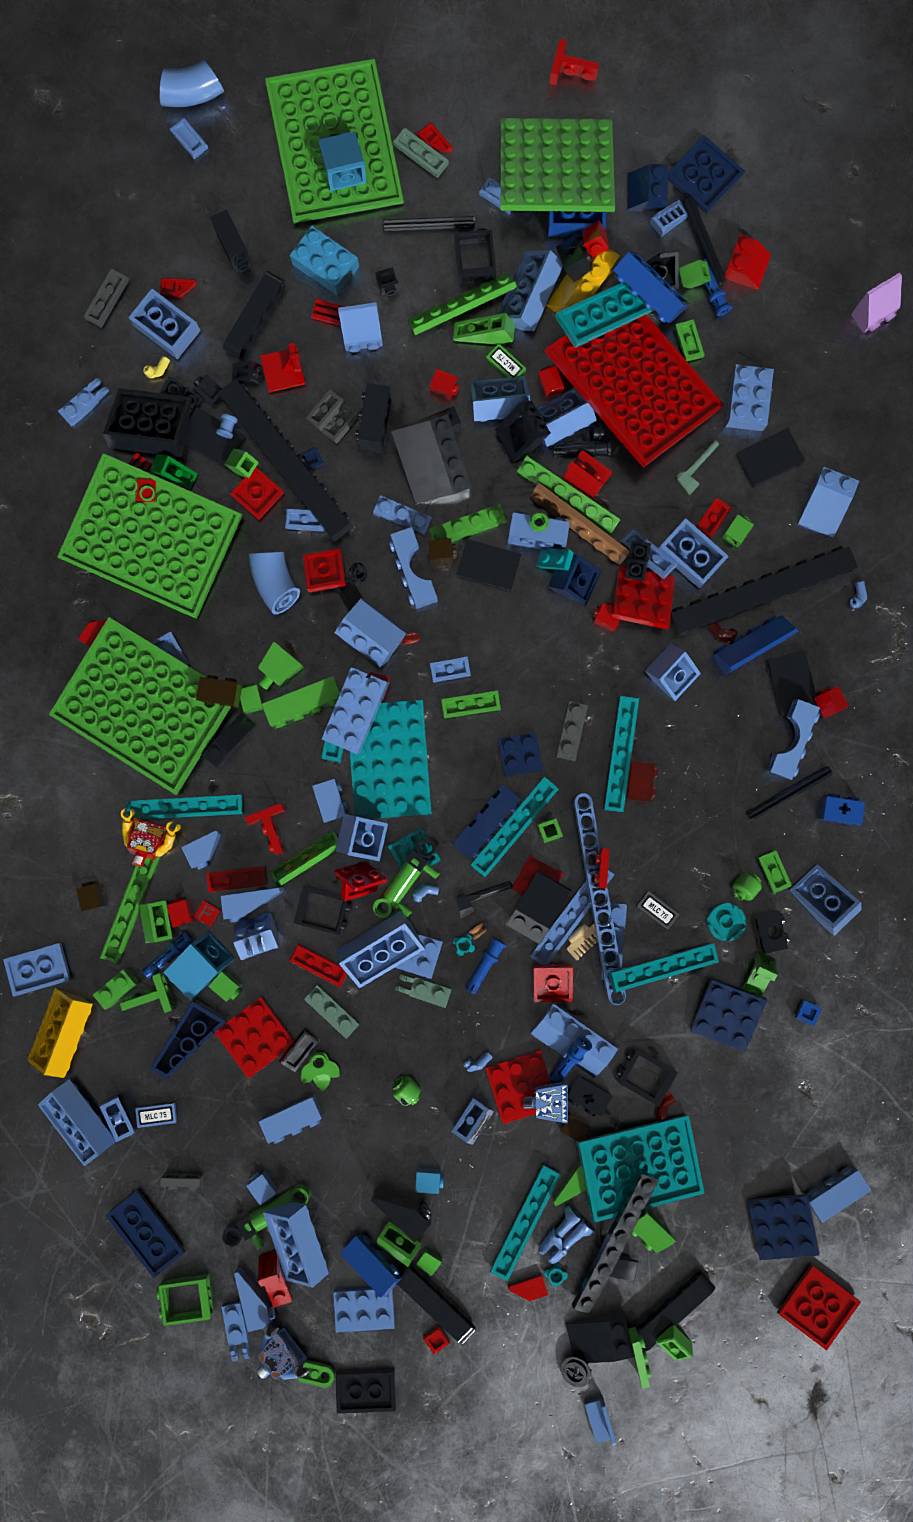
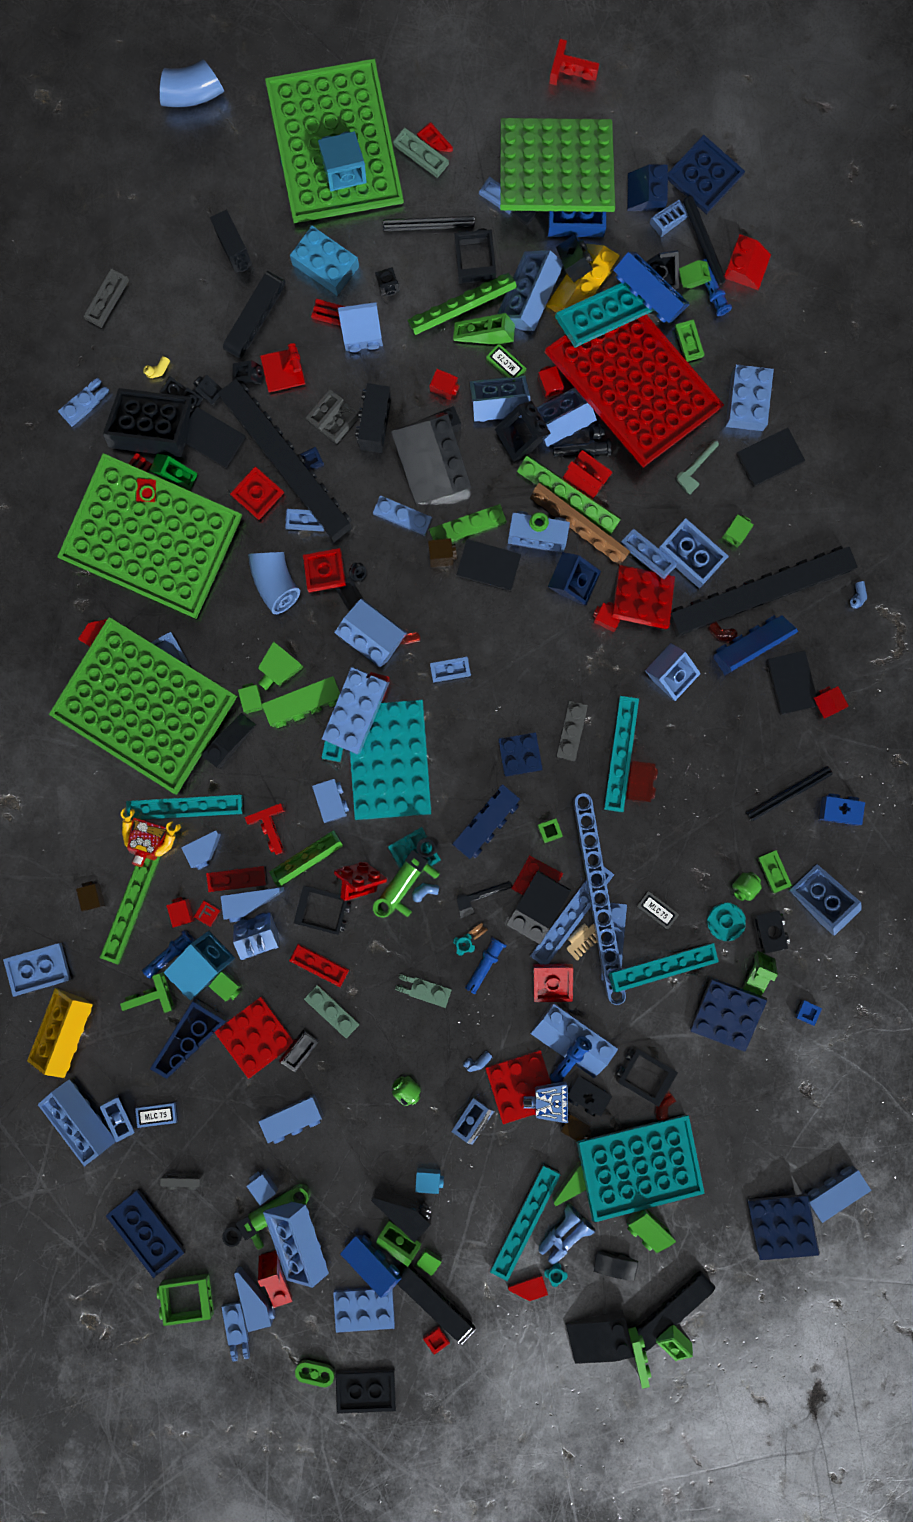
(116, 988): bright green brick -> none
(155, 921): bright green brick -> none
(164, 323): medium blue brick -> none
(176, 287): red tile -> none
(189, 138): medium blue tile -> none
(219, 691): dark brown brick -> none
(226, 426): medium blue bush -> none
(241, 463): bright green brick -> none
(280, 1355): torso -> none
(319, 1073): bright green plate -> none
(361, 837): medium blue brick -> none
(379, 949): medium blue slope -> none
(421, 590): medium blue arch -> none
(425, 961): medium blue plate -> none
(471, 704): bright green plate -> none
(514, 826): teal plate -> none
(554, 559): teal plate -> none
(568, 1371): black gear -> none
(595, 239): red brick -> none
(600, 1420): medium blue panel -> none
(601, 876): red plate -> none
(615, 1241): black plate -> none
(638, 561): black slope -> none
(713, 518): red plate -> none
(803, 717): medium blue arch -> none
(818, 1307): red plate -> none
(828, 502): medium blue slope -> none
(879, 304): lavender slope -> none

